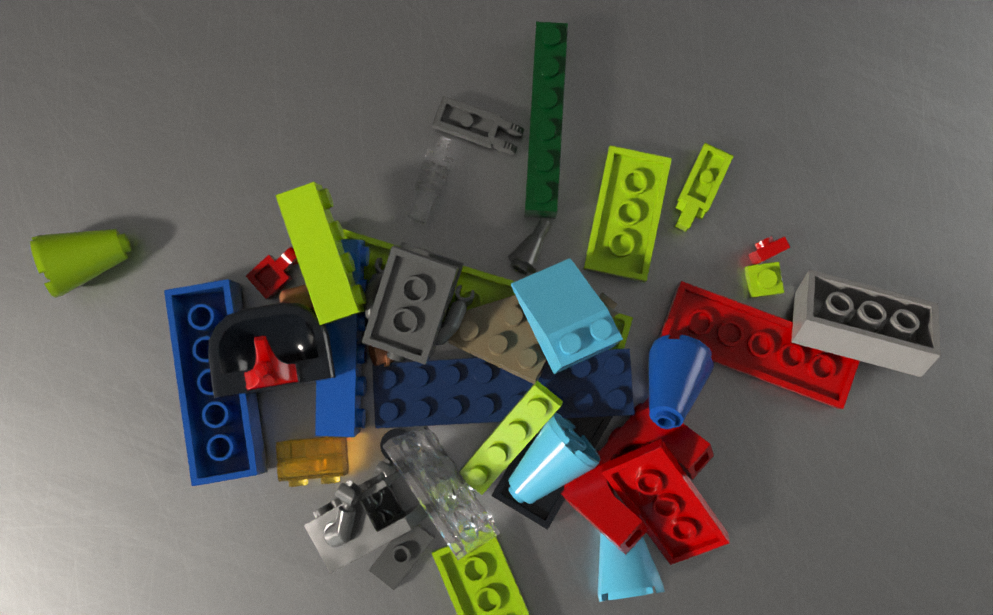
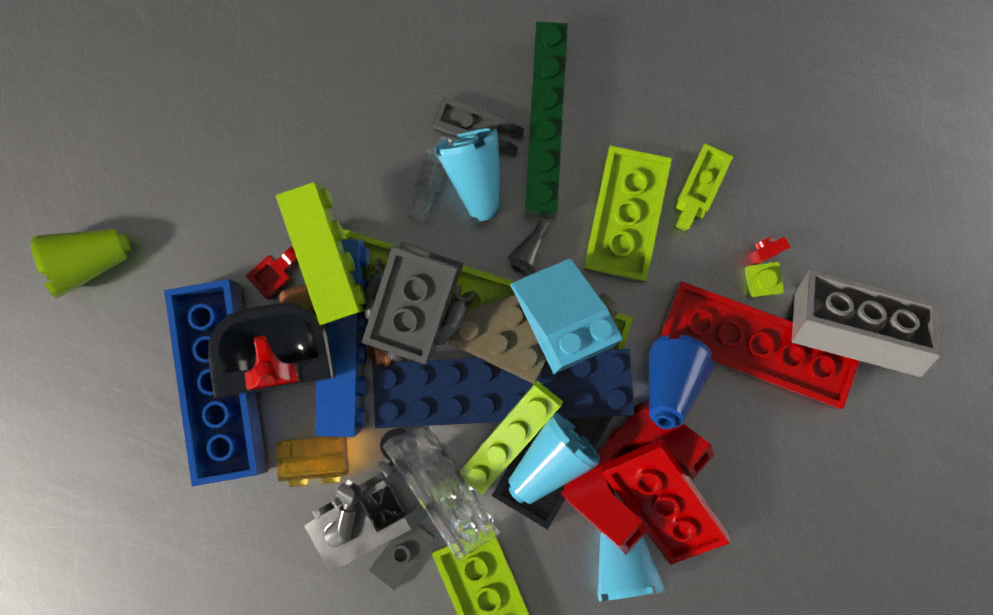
(474, 170): none -> medium azure cone

